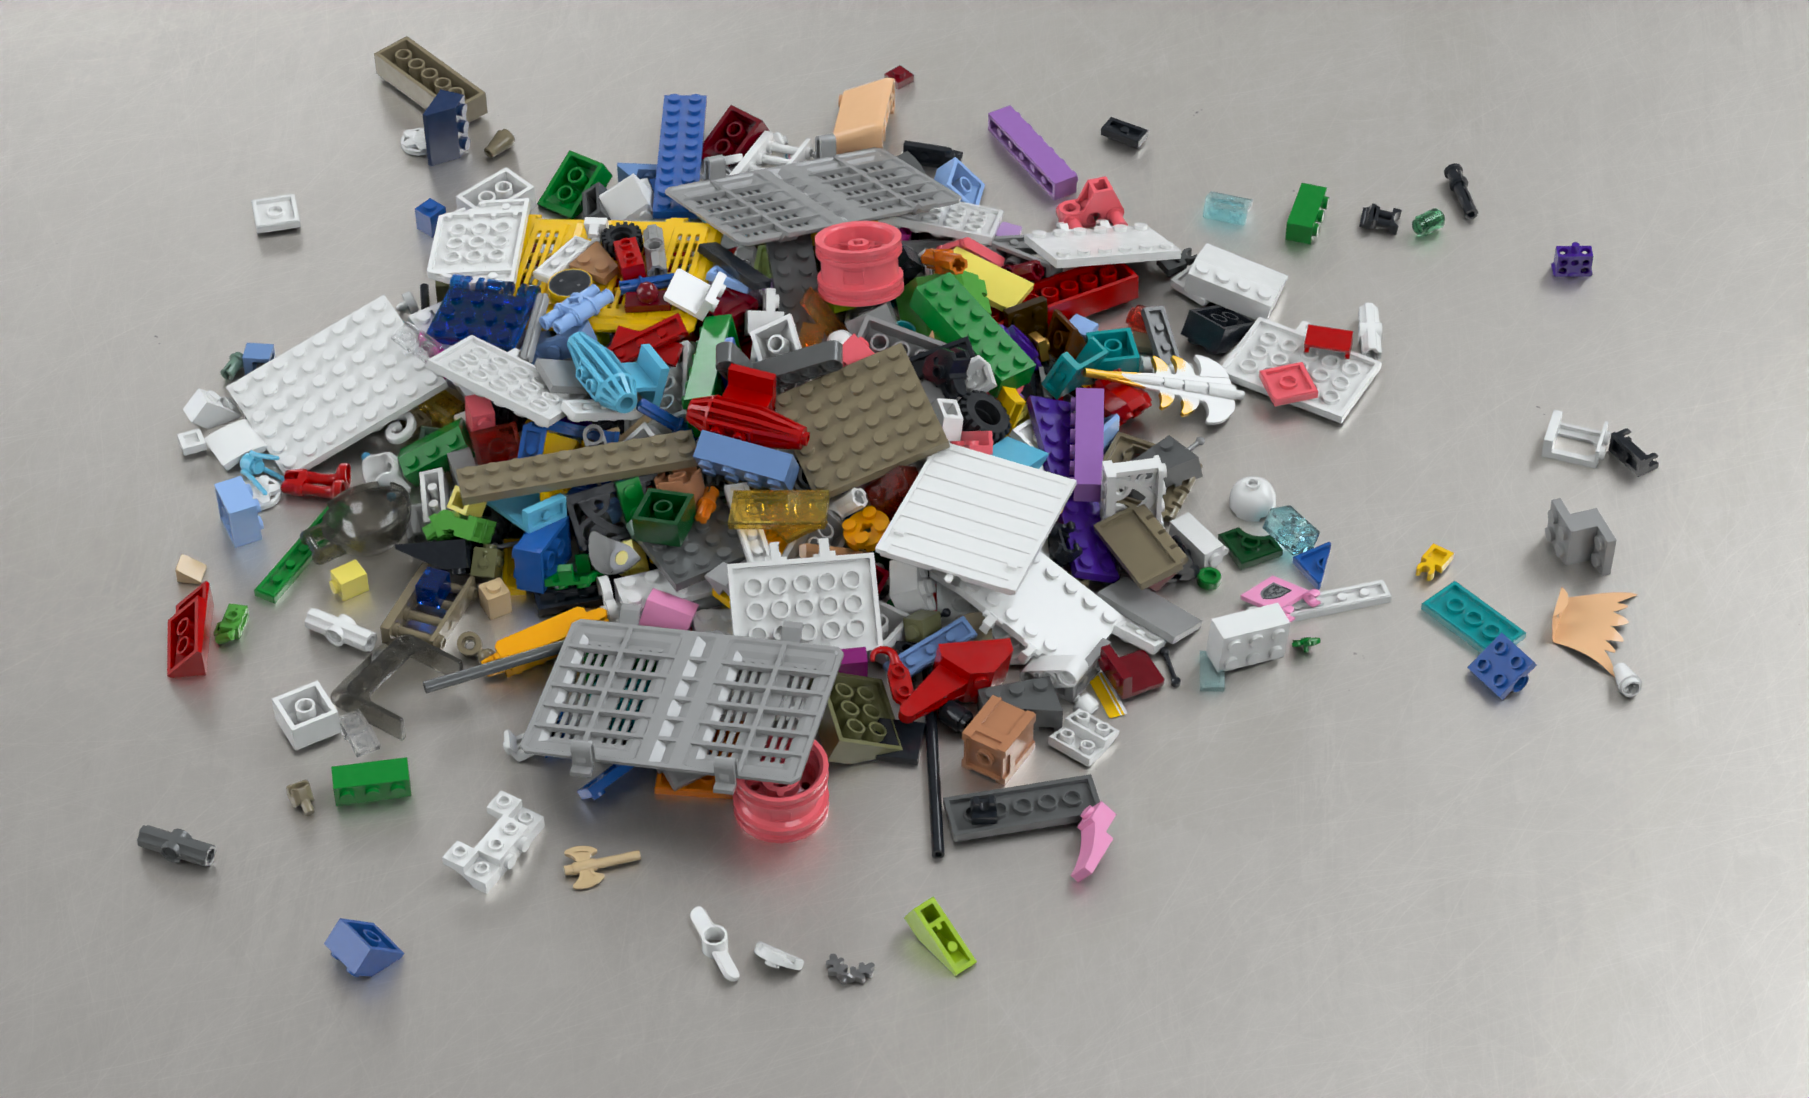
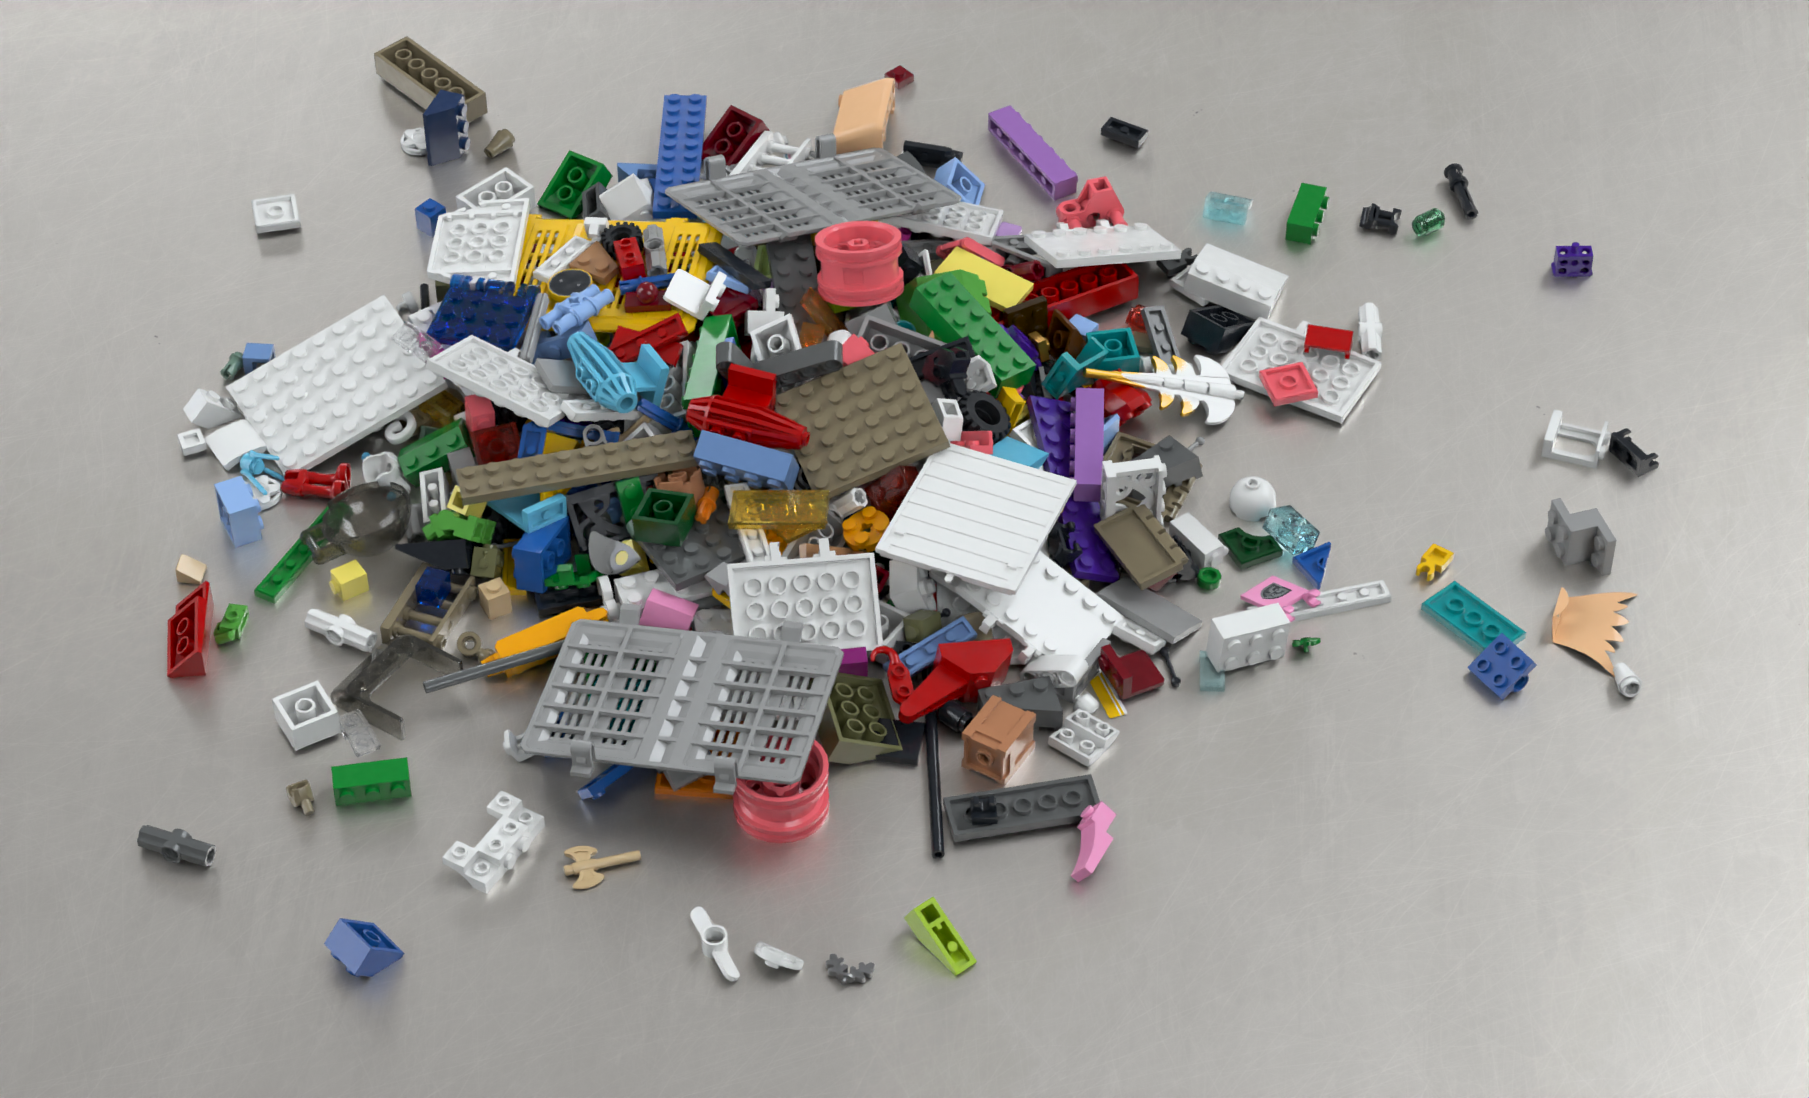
(733, 159): white tile -> none
(944, 261): orange piece -> none

